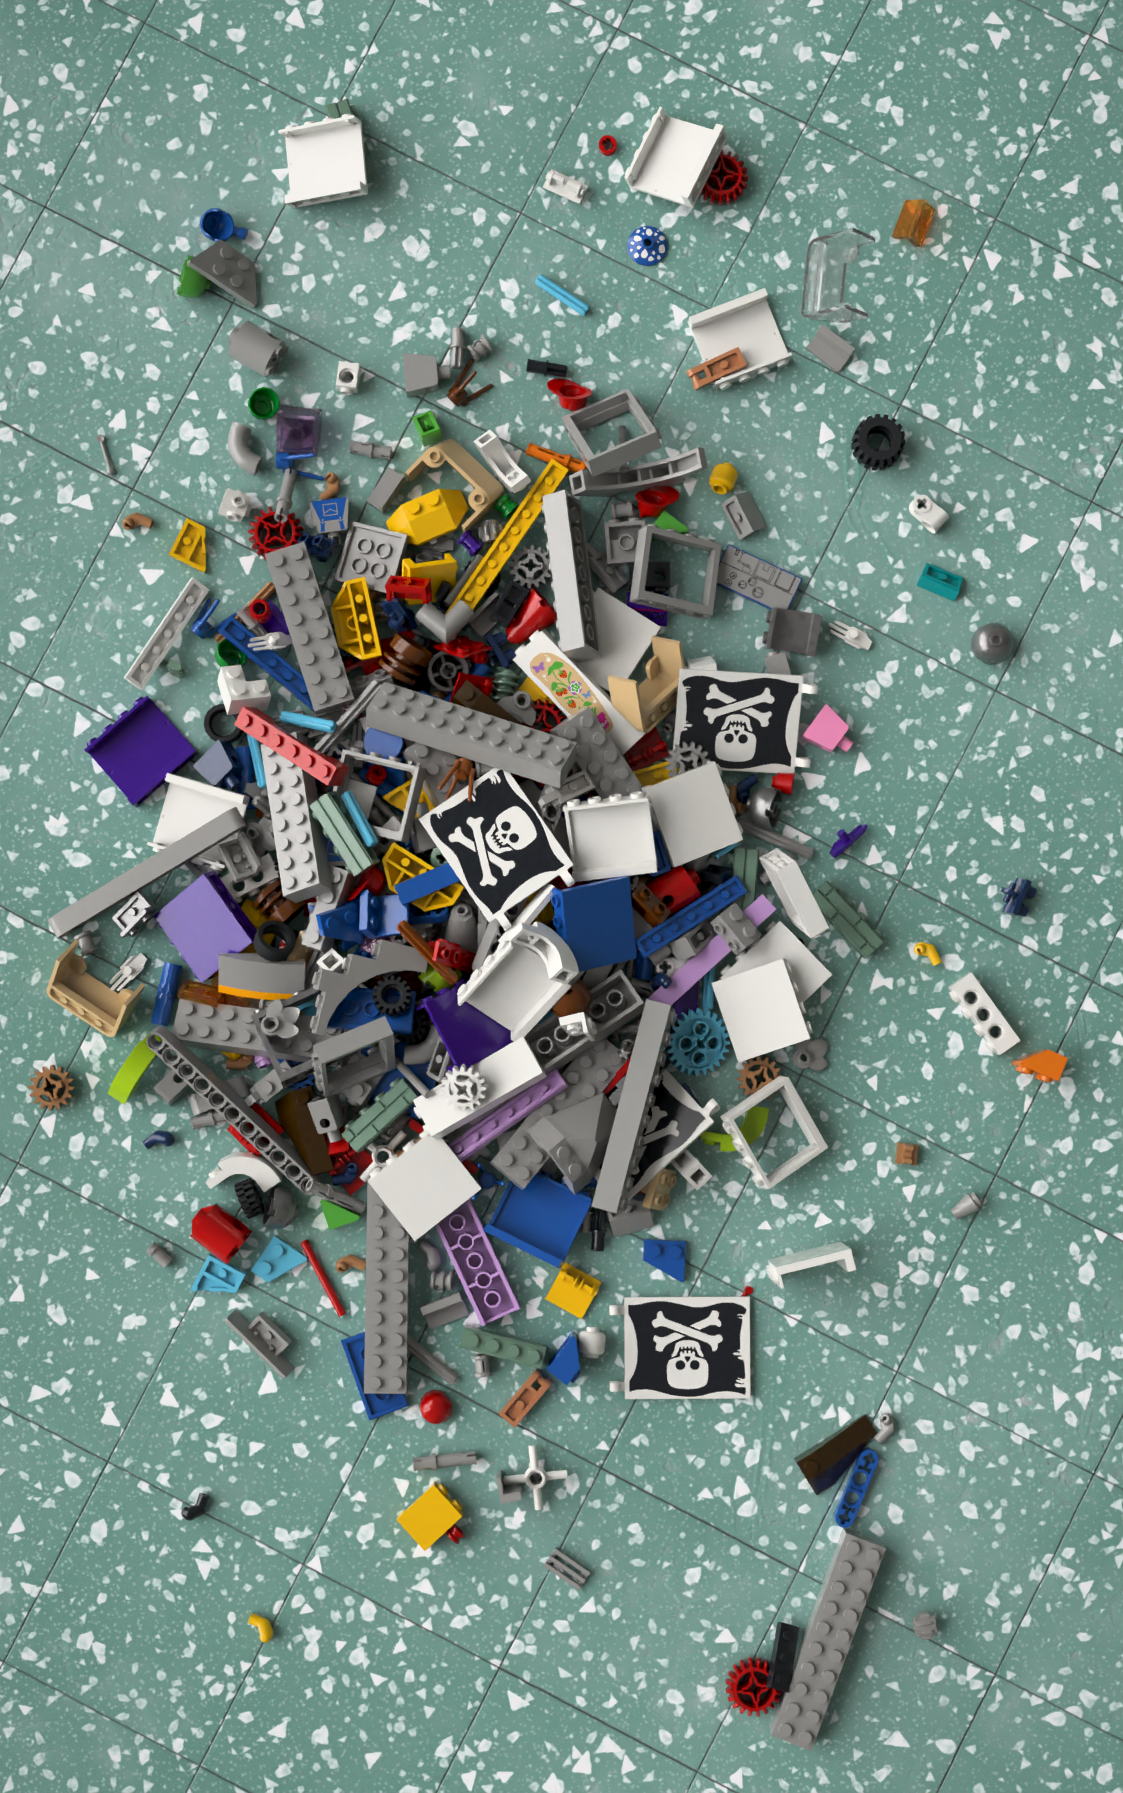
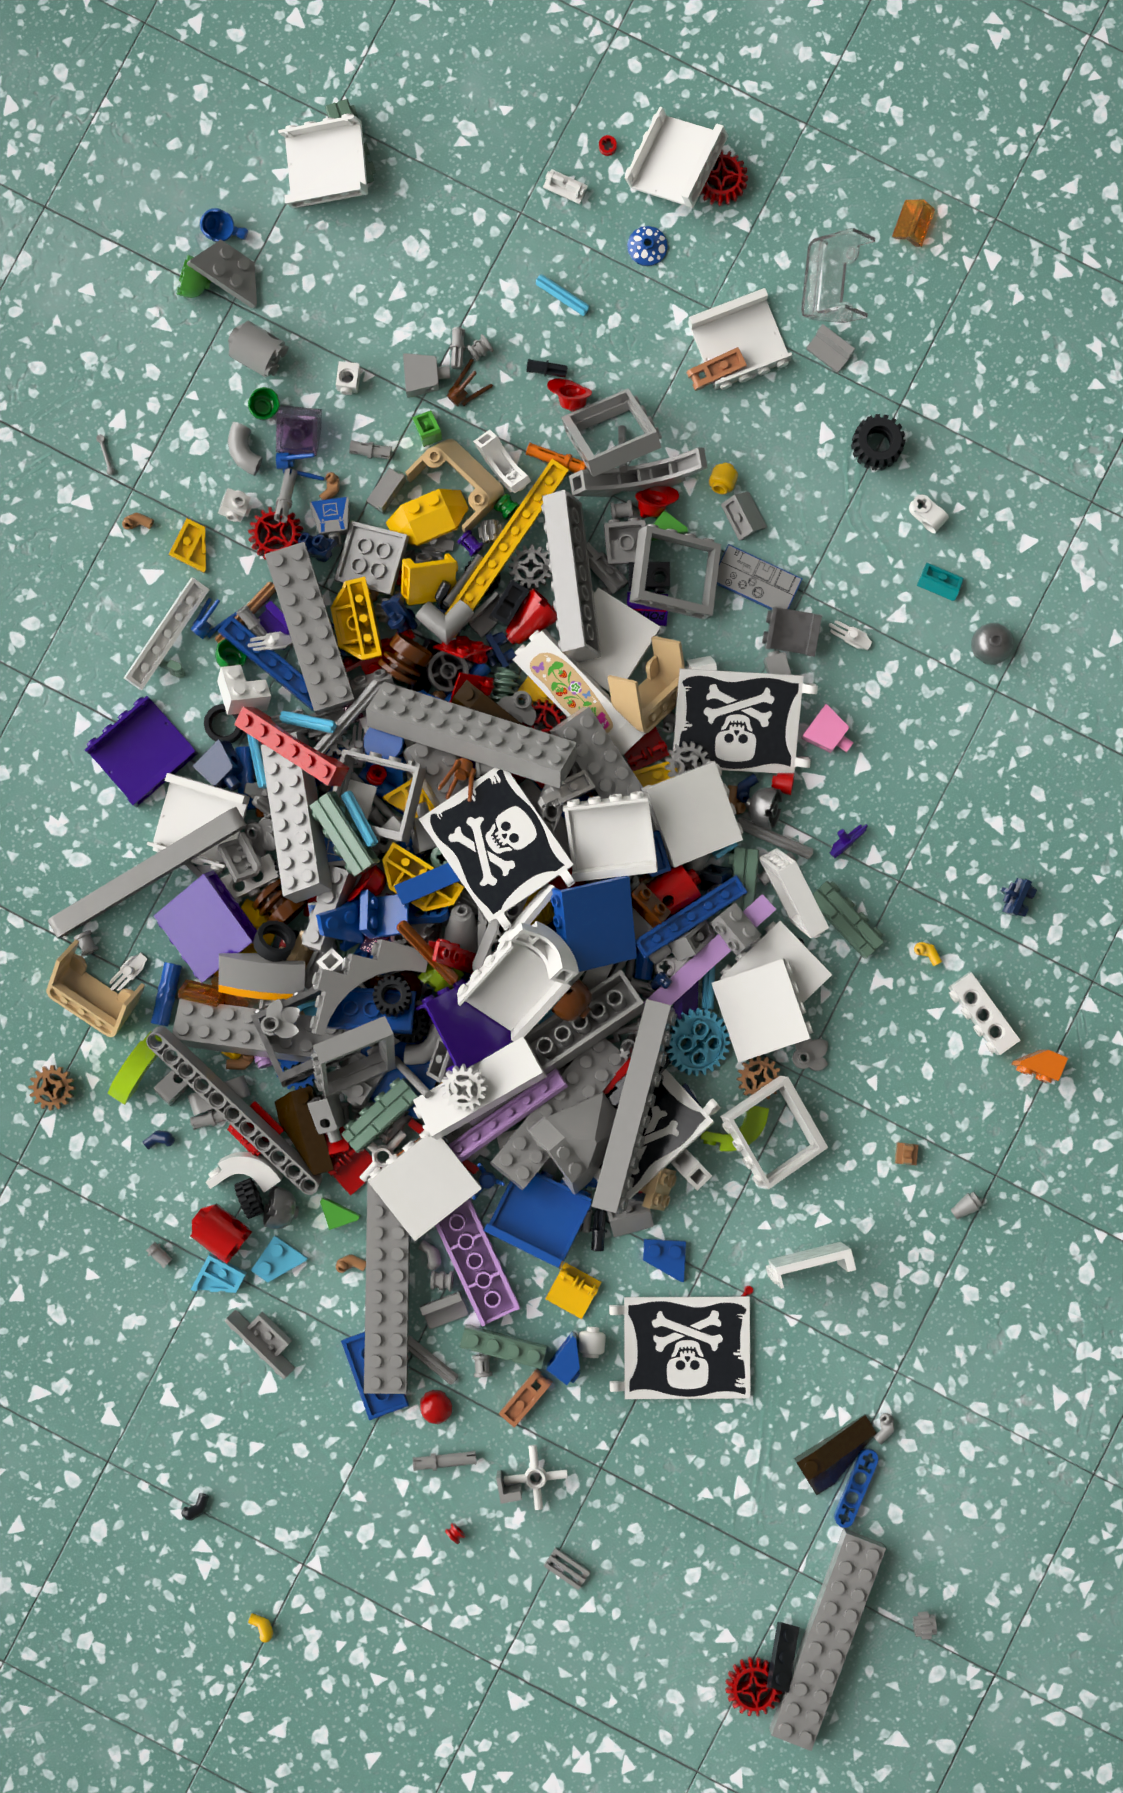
(134, 914): flat silver bracket -> none
(258, 605): red brick -> none
(267, 1087): light grey hinge -> none
(323, 1277): red bar -> none
(327, 1192): light grey pin -> none
(348, 1175): dark blue arm -> none
(409, 588): red hinge -> none
(430, 1515): yellow panel -> none
(579, 1024): white bracket -> none

